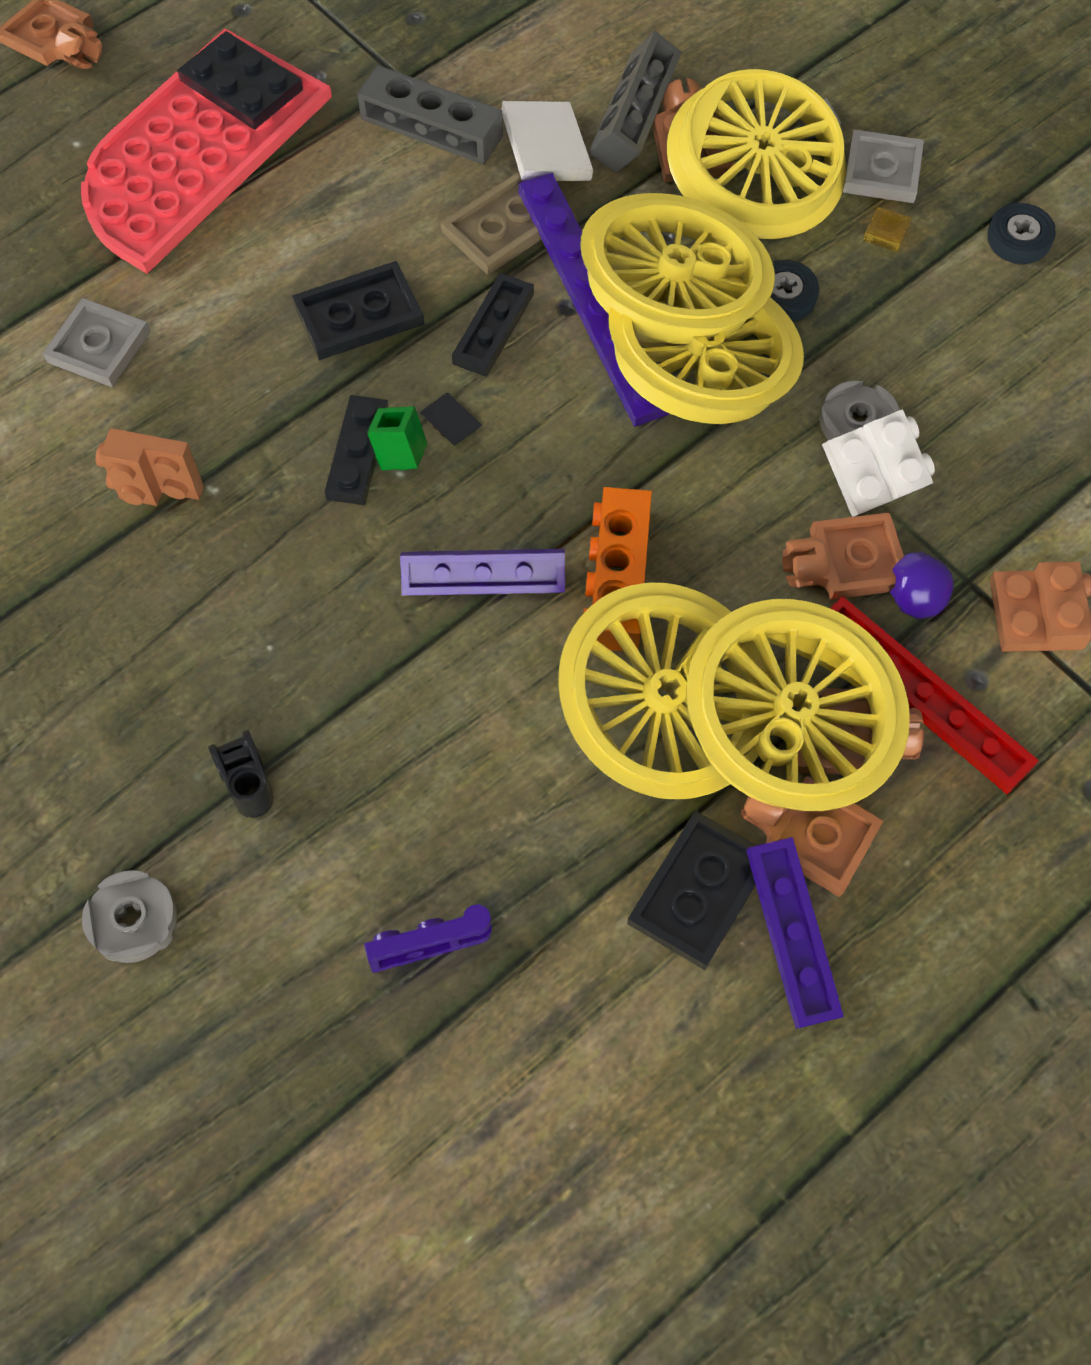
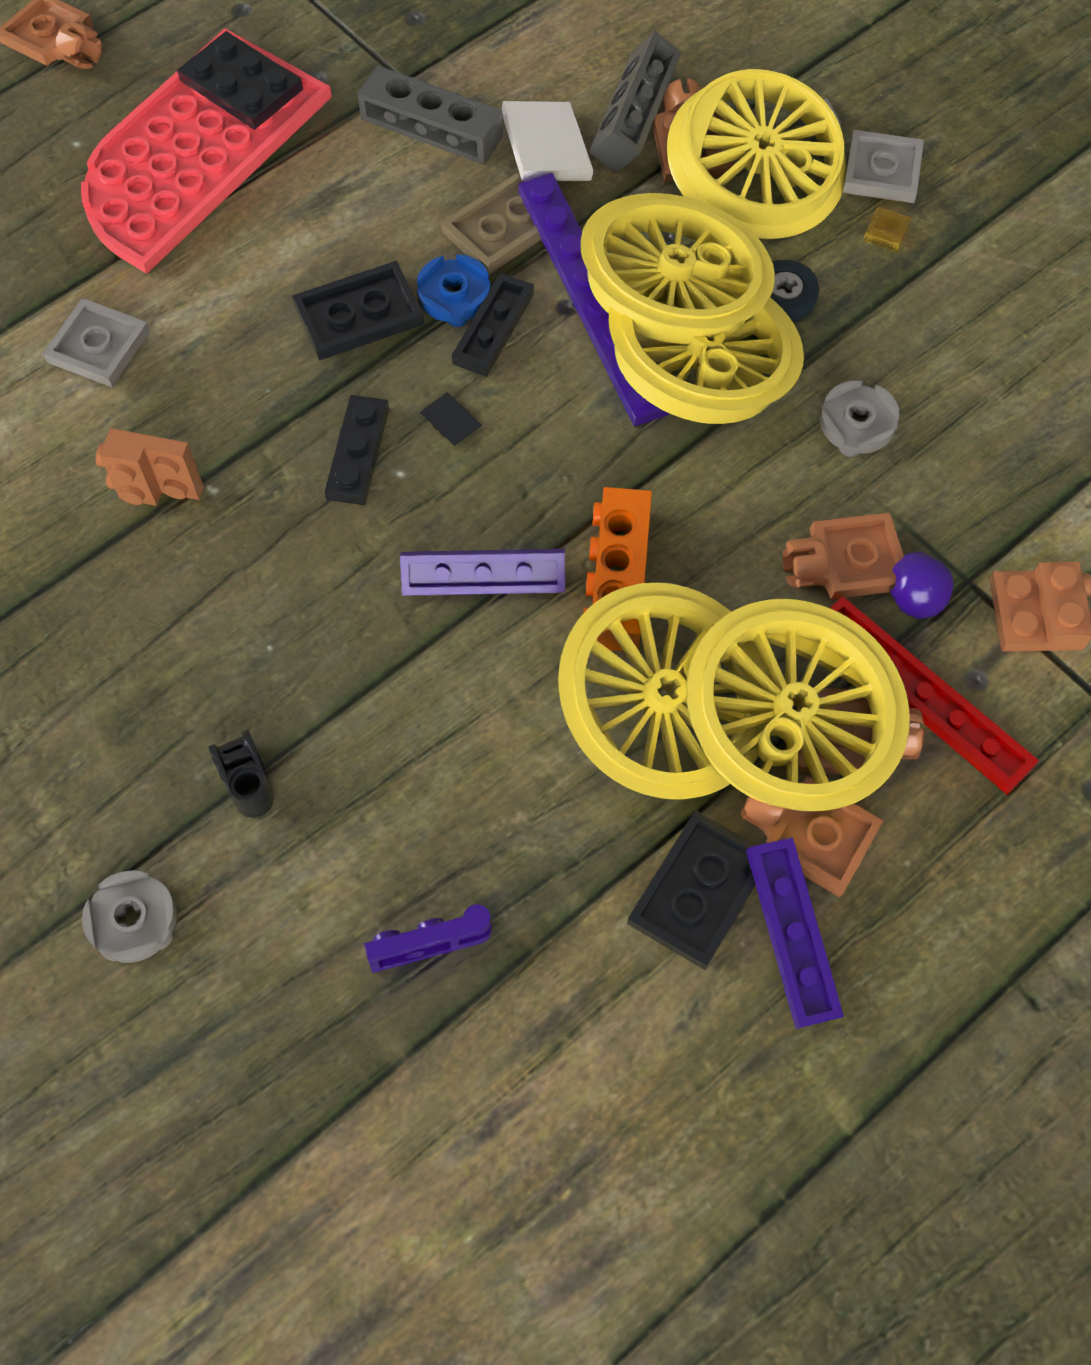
(397, 438): green brick -> none
(453, 306): none -> blue plate
(879, 462): white plate -> none
(1030, 245): black bush -> none

